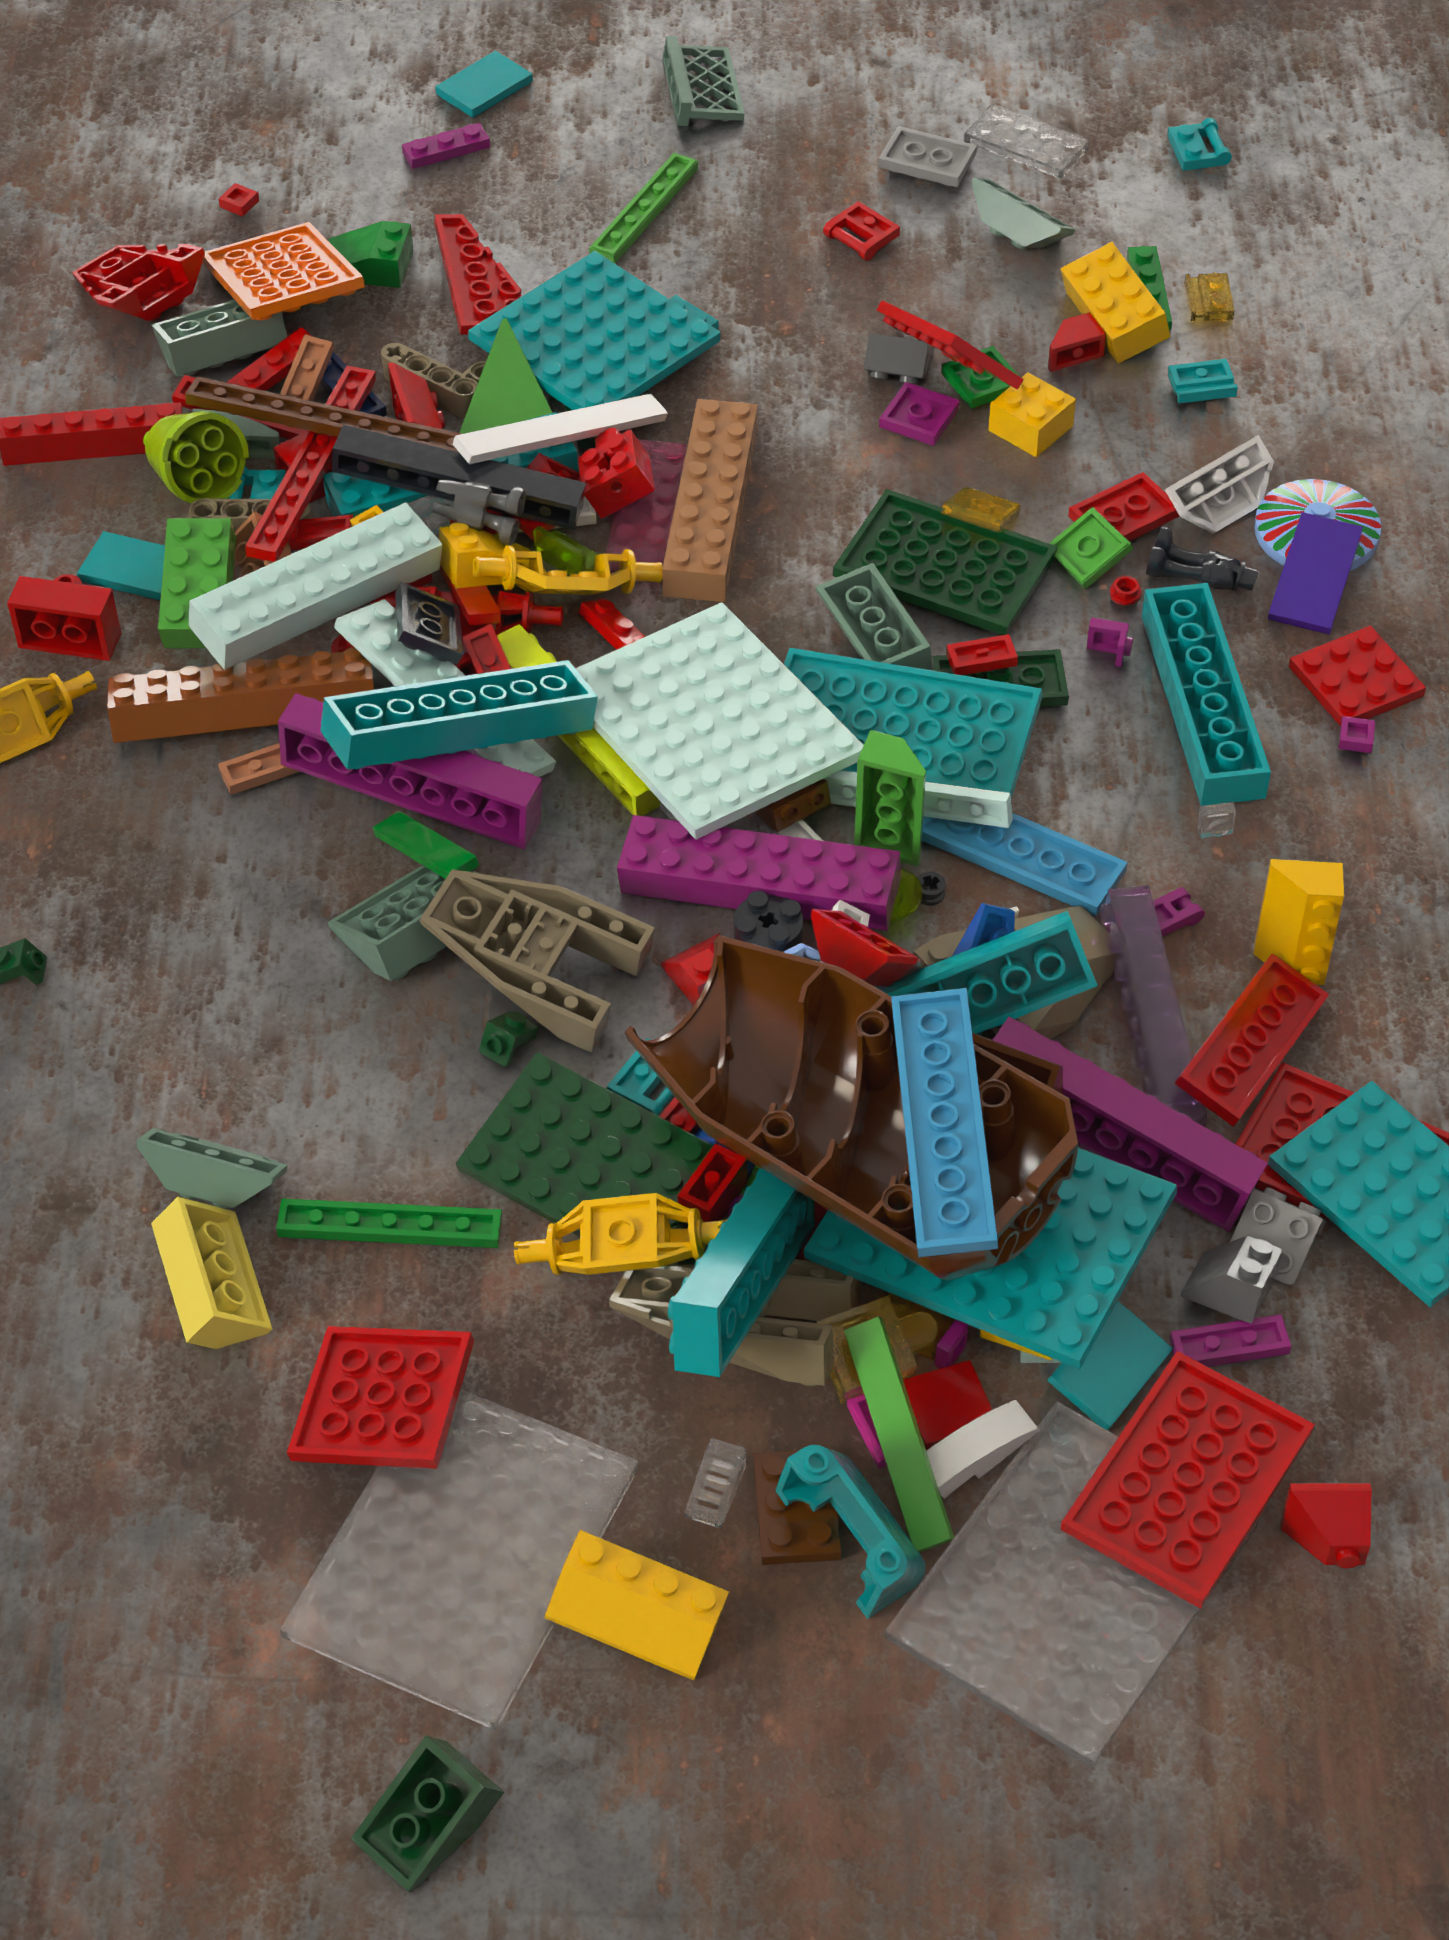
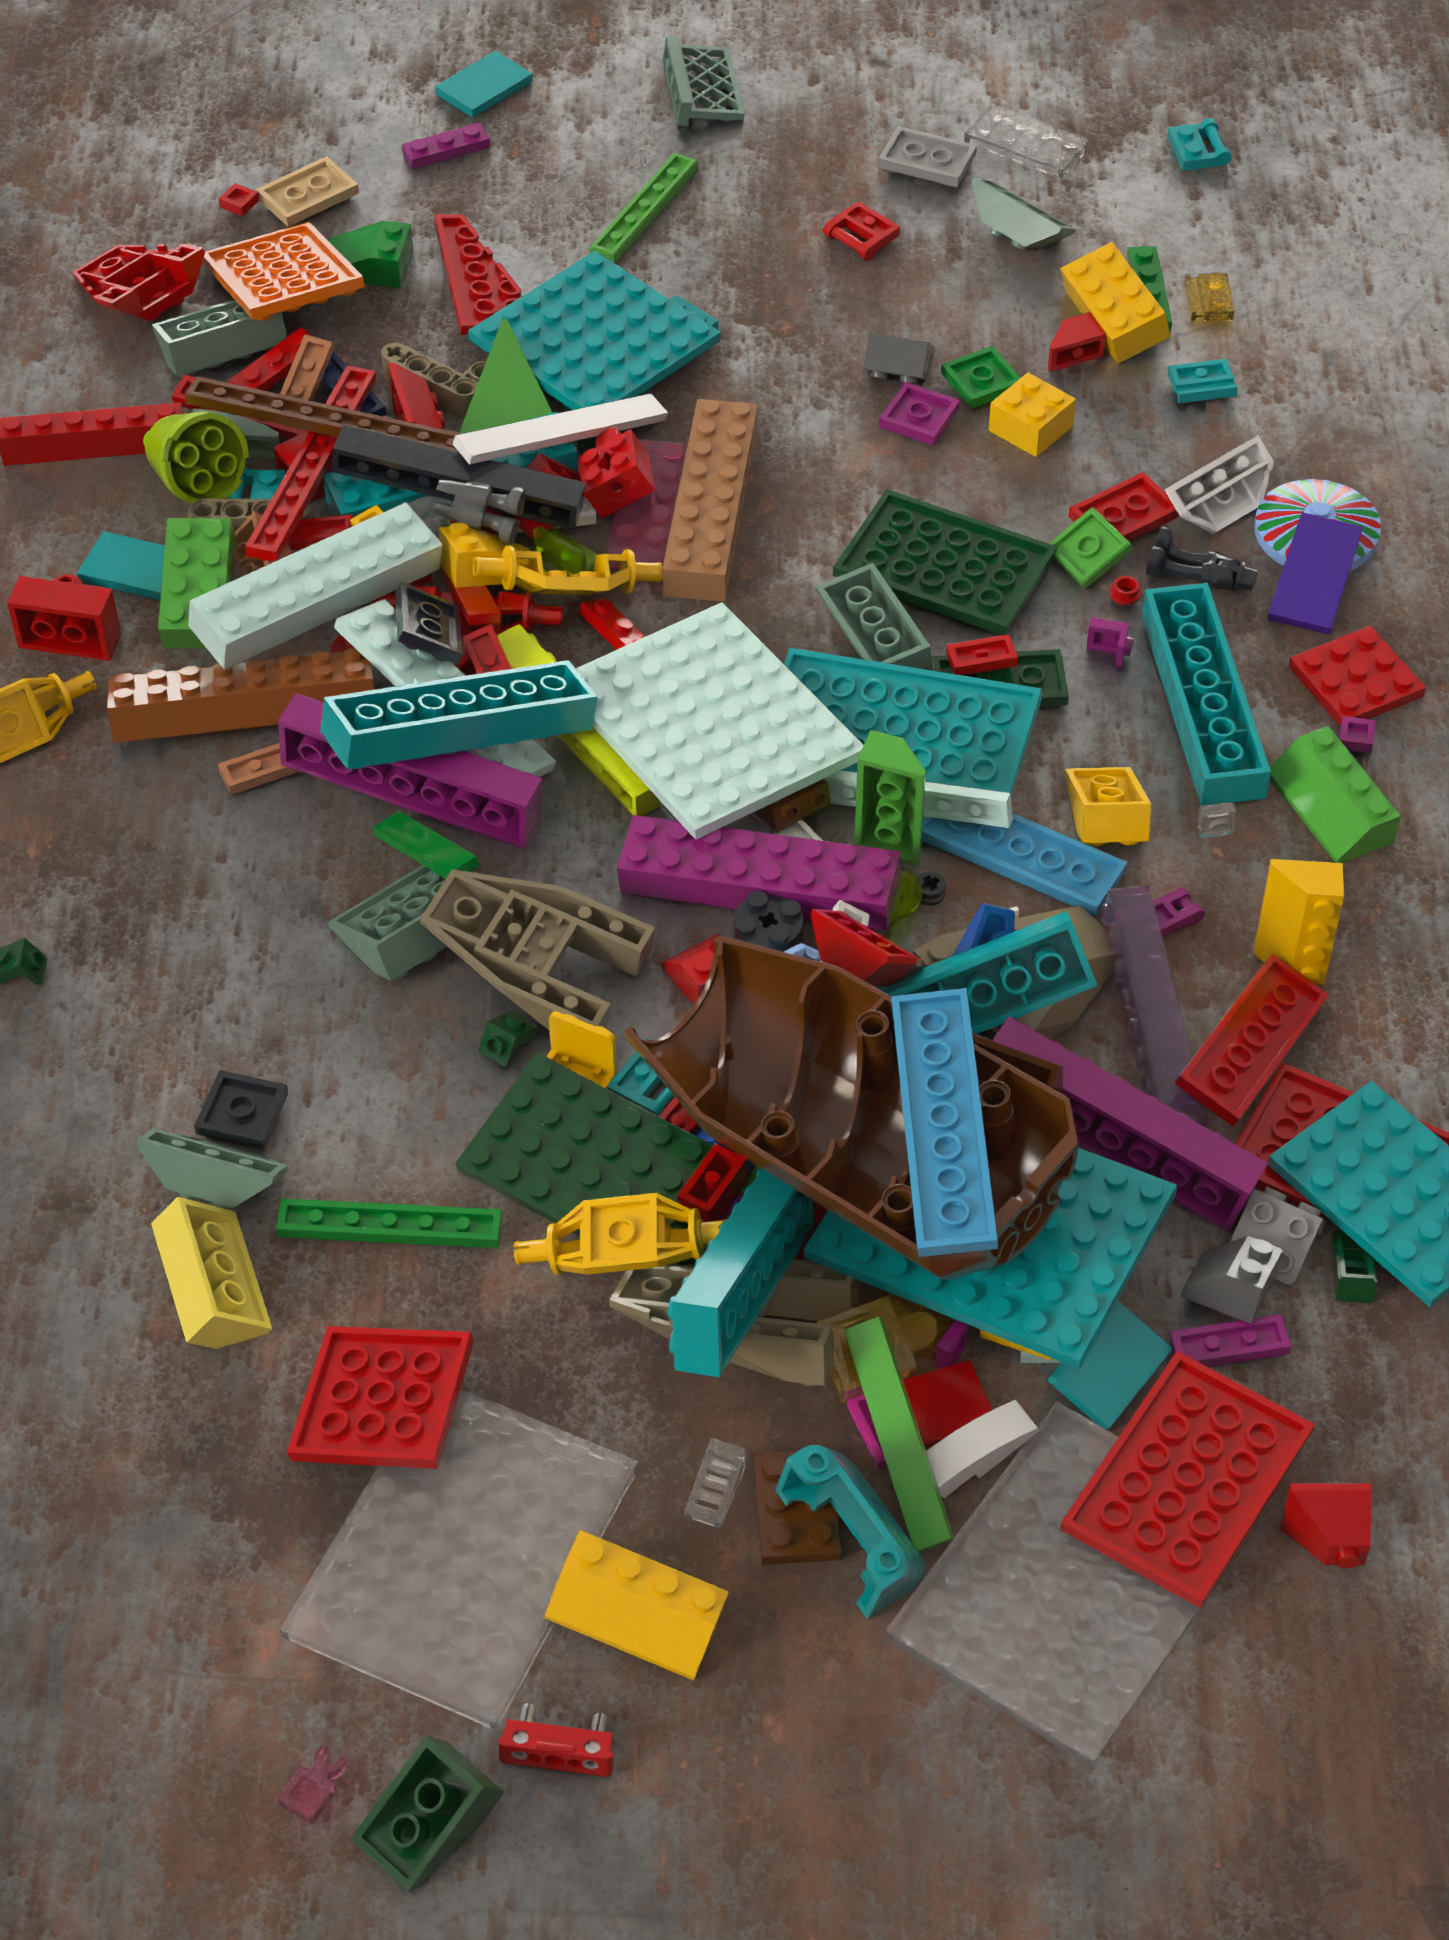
(241, 1109): none -> black plate
(307, 191): none -> tan plate
(312, 1790): none -> clear pink plate
(557, 1746): none -> red piece
(583, 1048): none -> yellow bracket
(947, 342): red wing -> none
(981, 509): clear yellow tile -> none
(1108, 805): none -> yellow slope
(1334, 796): none -> bright green slope
(1353, 1270): none -> dark green slope

